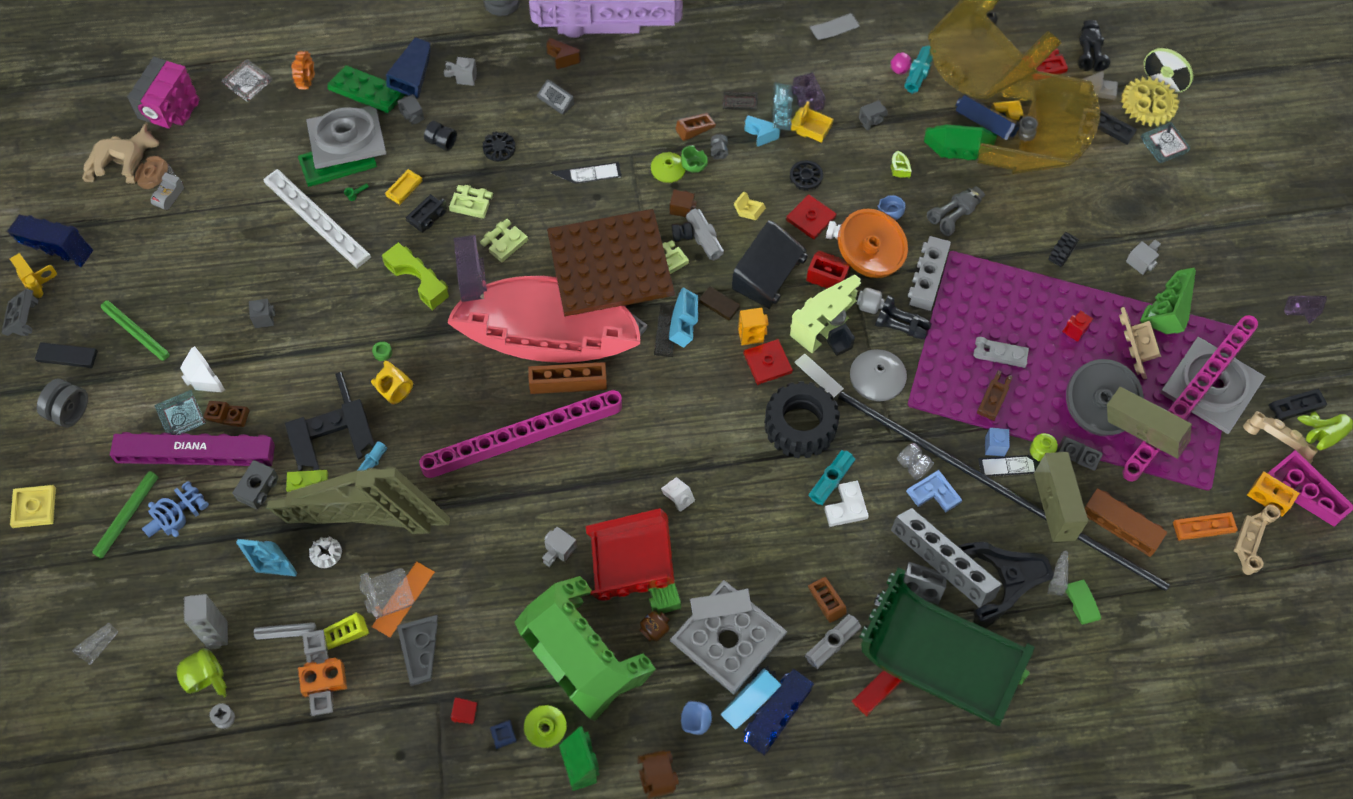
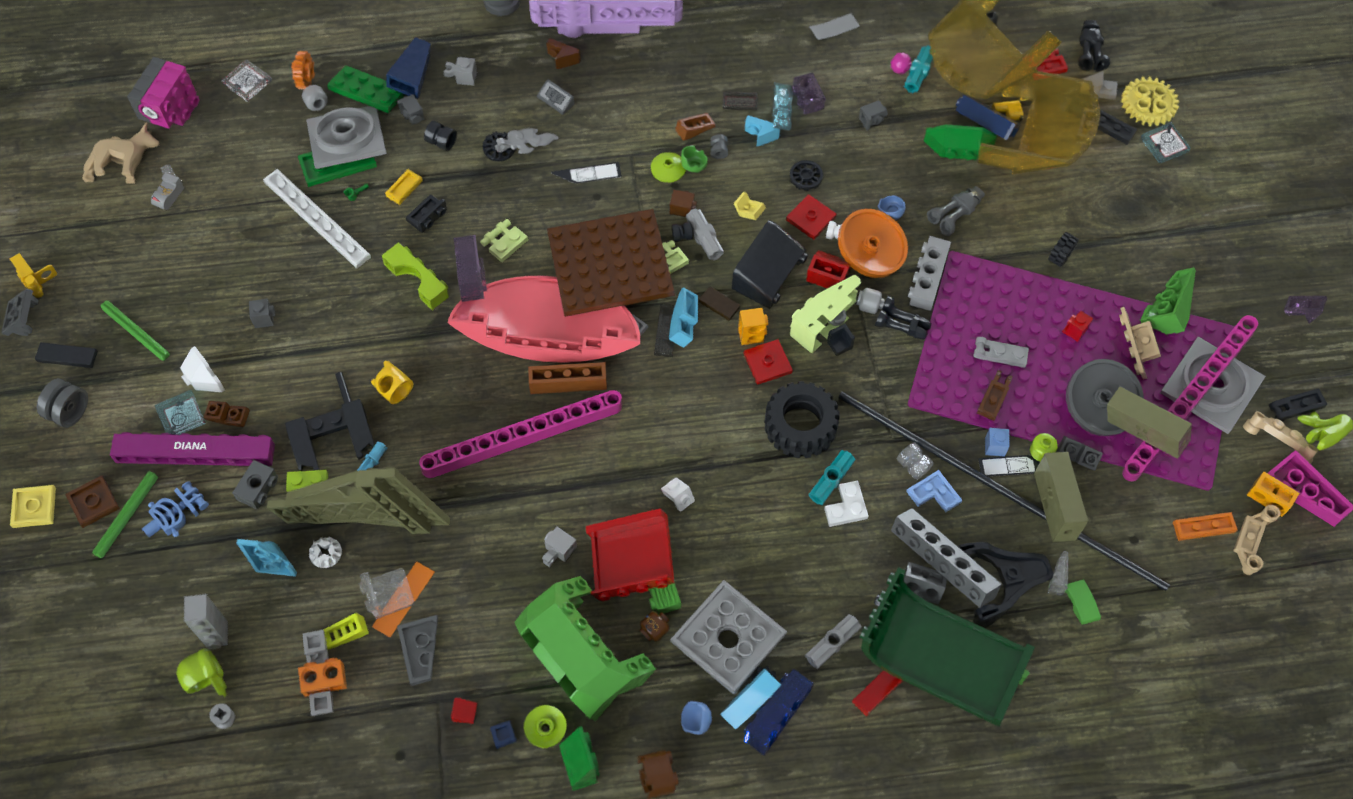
(51, 238): clear blue wedge -> none
(92, 501): none -> reddish brown tile
(95, 644): clear slope -> none
(151, 173): medium nougat tile -> none
(283, 630): light grey axle -> none
(314, 97): none -> light grey head
(382, 351): bright green tile -> none
(468, 204): yellowish green plate -> none
(519, 138): none -> light grey piece
(721, 604): light grey sticker -> none
(811, 123): yellow piece -> none
(818, 375): white sticker -> none
(834, 610): dark orange slope -> none
(878, 384): light grey dish -> none
(900, 165): lime plate -> none
(1027, 128): dark grey wheel -> none
(1124, 522): dark orange brick -> none
(1144, 257): light grey brick -> none
(1170, 67): piece -> none

